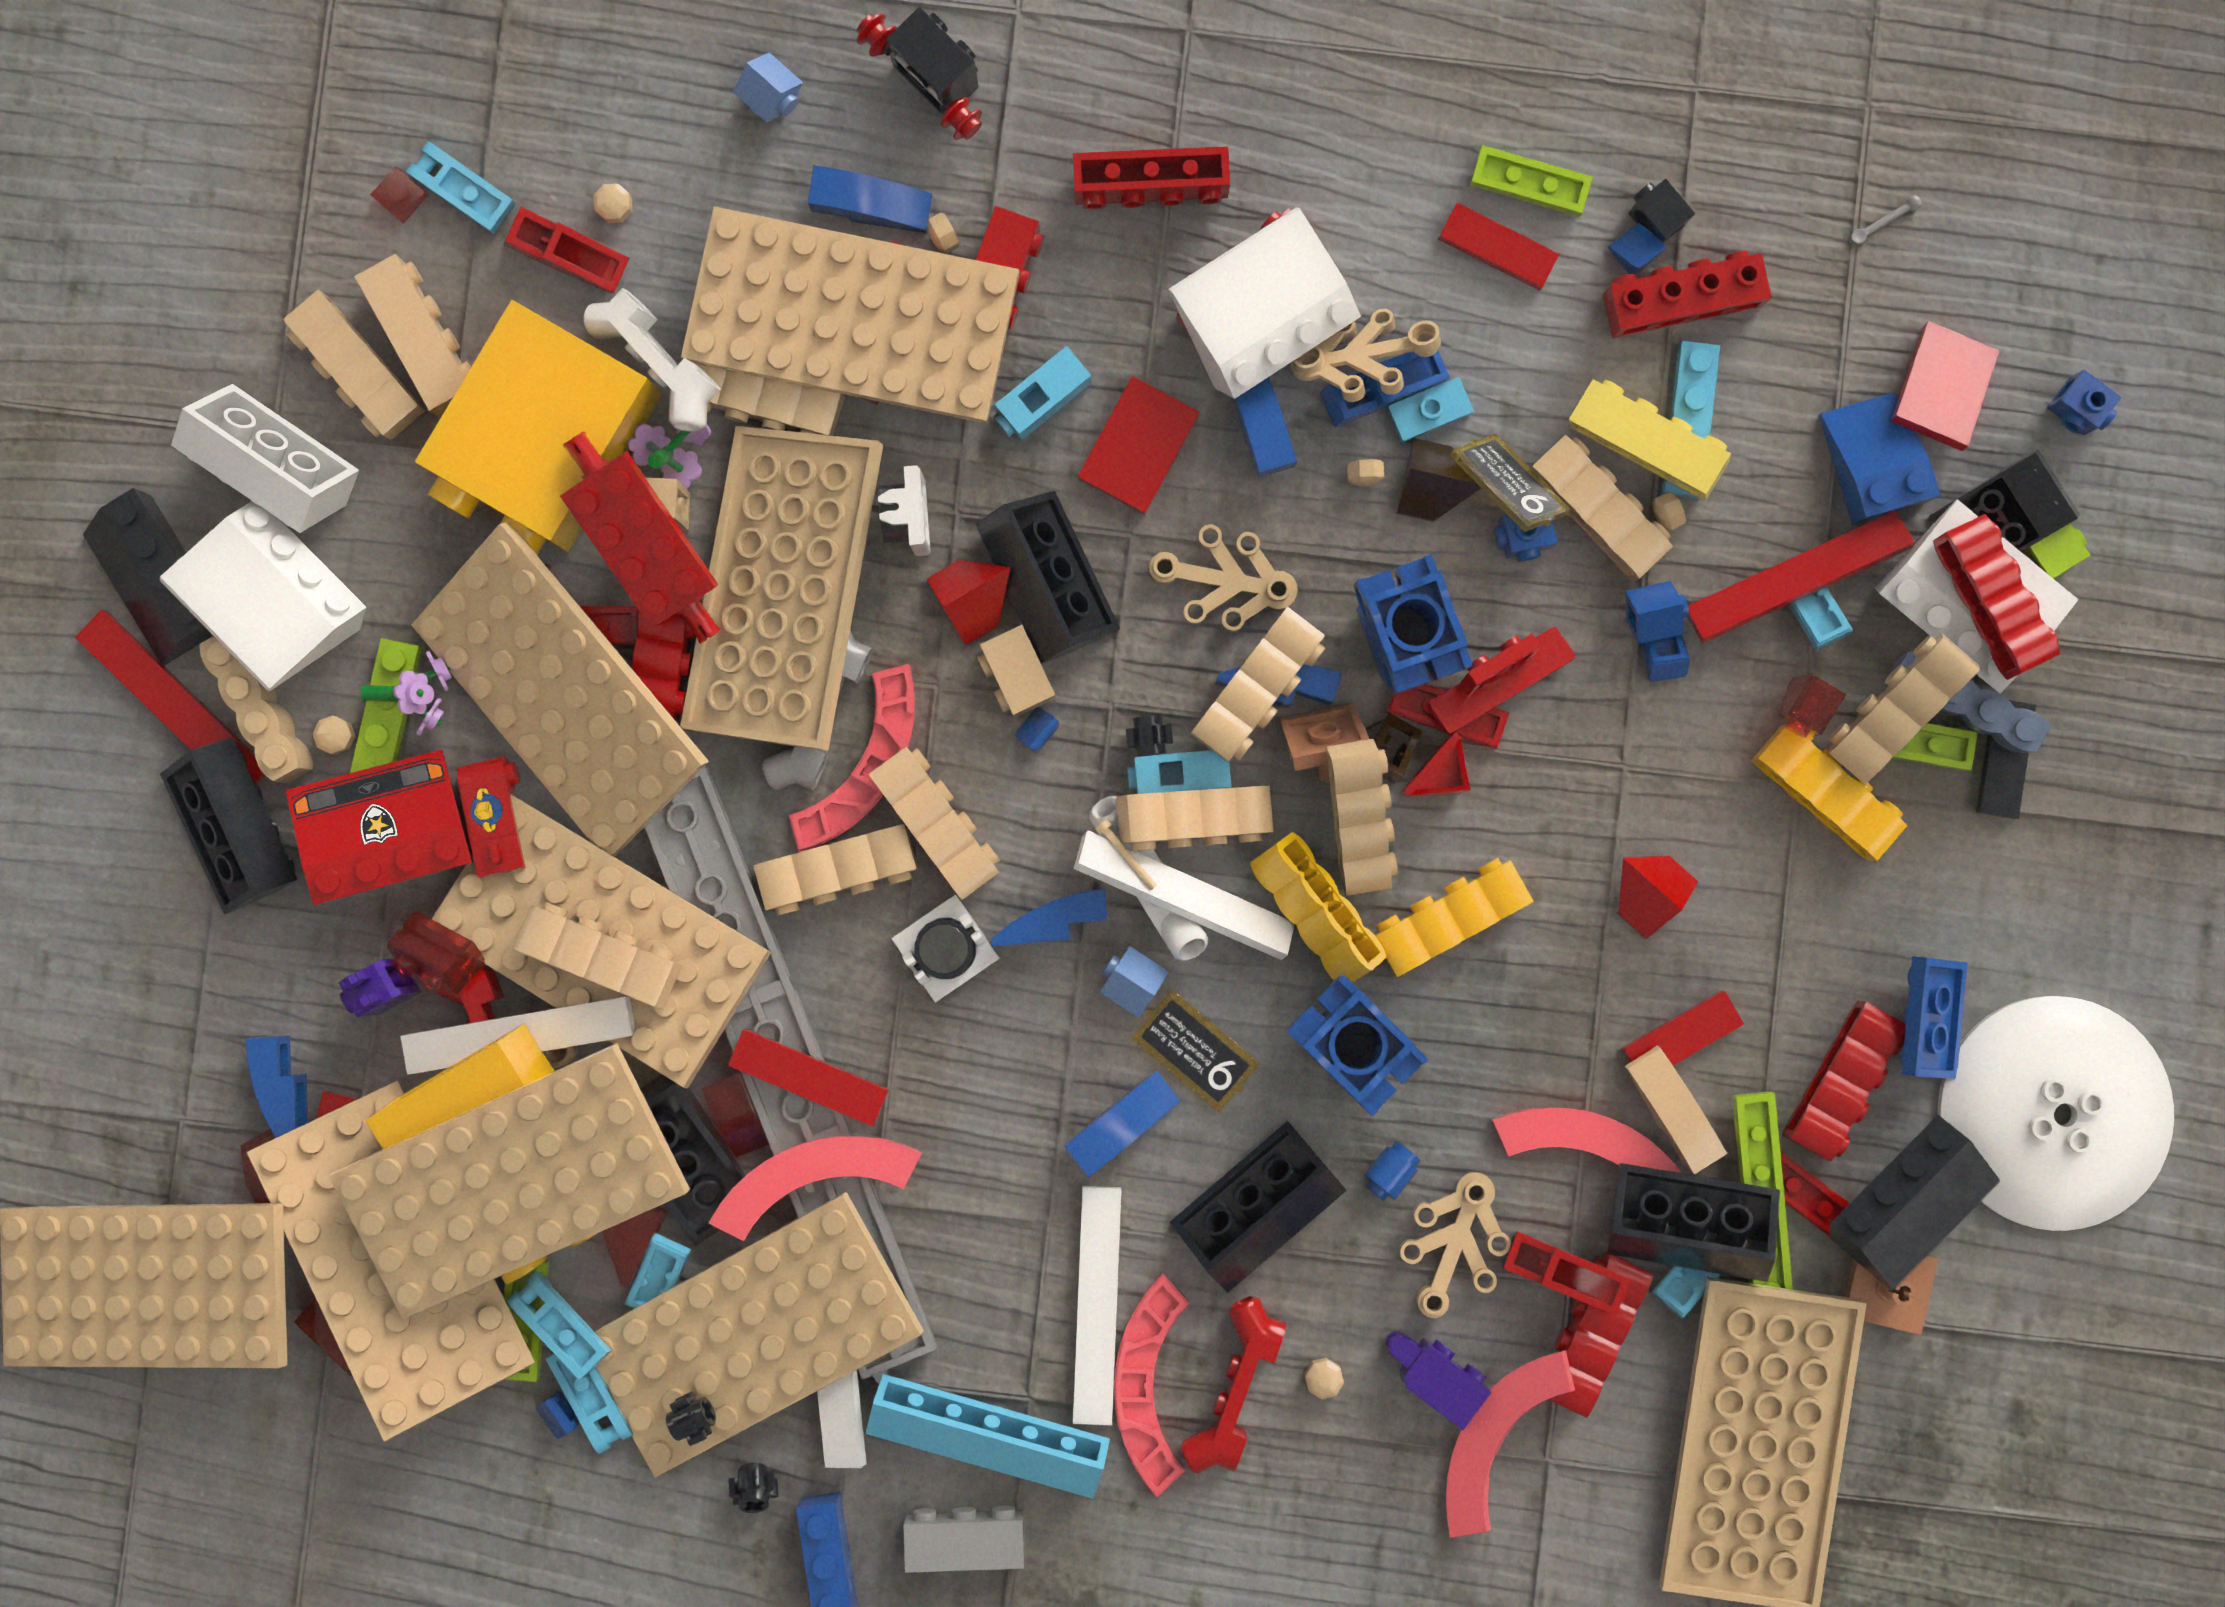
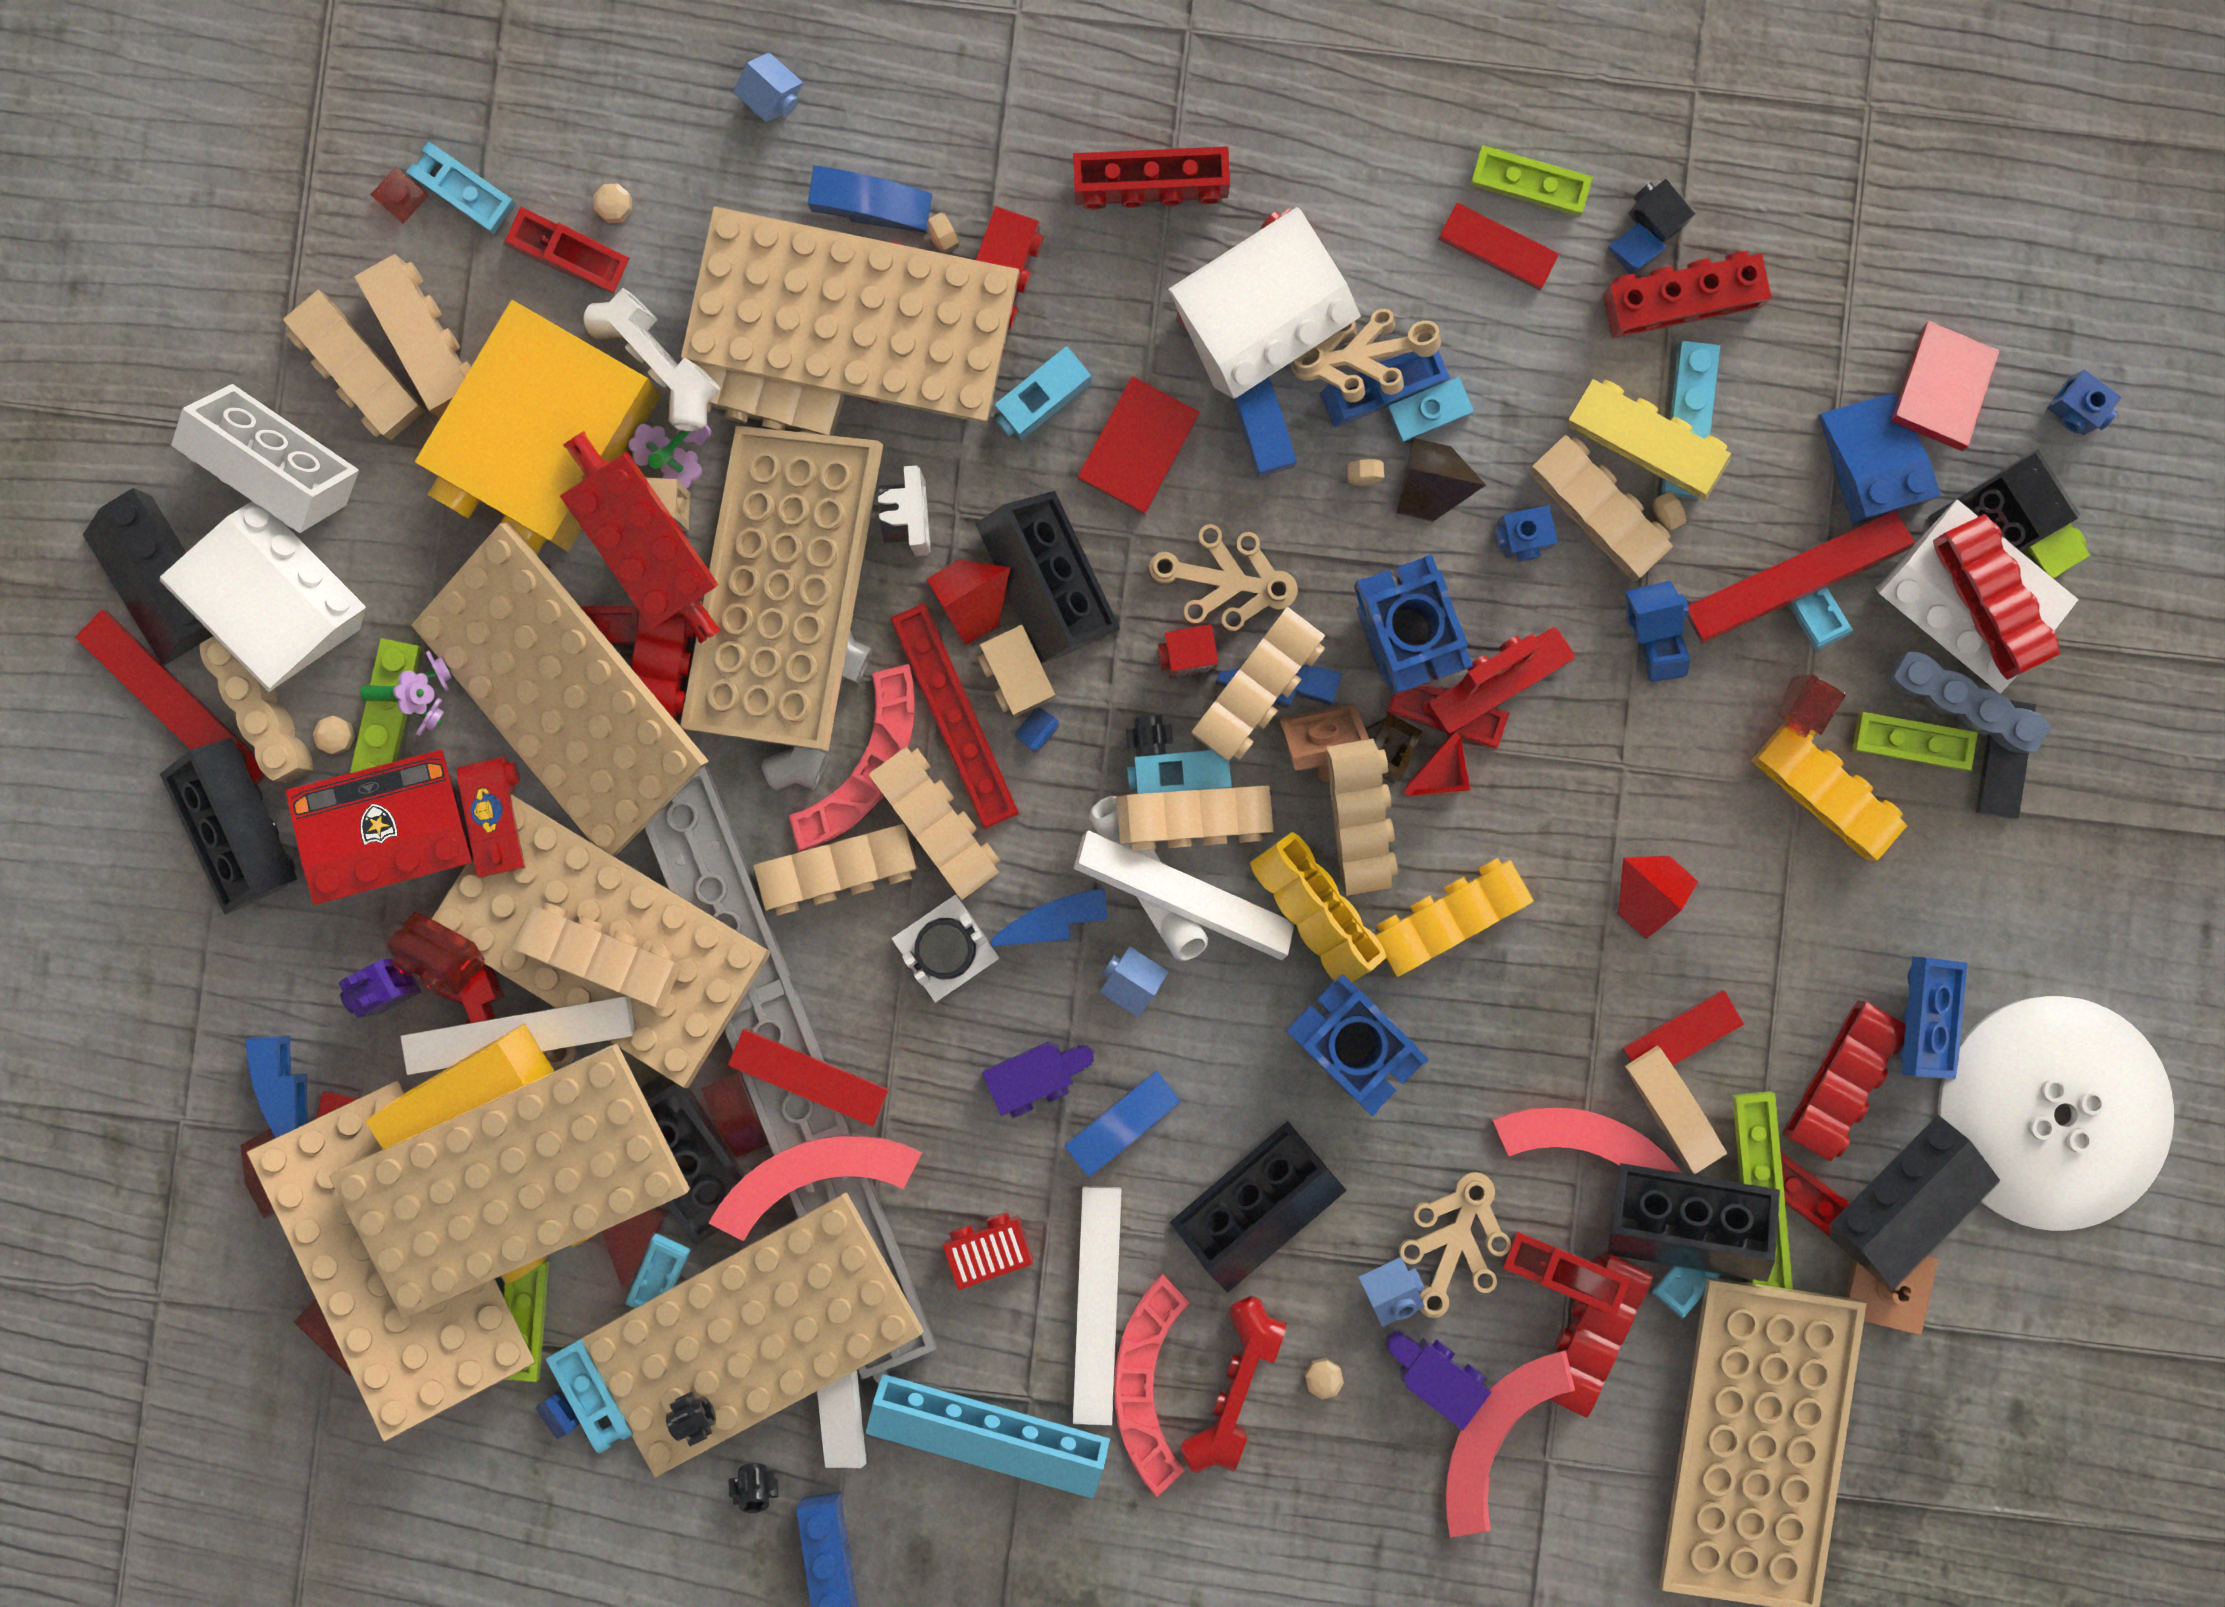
(144, 1286): tan plate -> none
(559, 1326): medium azure plate -> none
(931, 63): black brick -> none
(954, 716): none -> red tile
(964, 1540): light grey brick -> none
(987, 1251): none -> red brick
(1035, 1075): none -> dark purple hinge
(1104, 828): tan piece -> none
(1188, 651): none -> red brick
(1195, 1050): piece -> none
(1391, 1171): blue brick -> none
(1393, 1291): none -> medium blue brick
(1510, 482): piece -> none
(1858, 236): light grey hinge -> none
(1903, 707): tan brick -> none

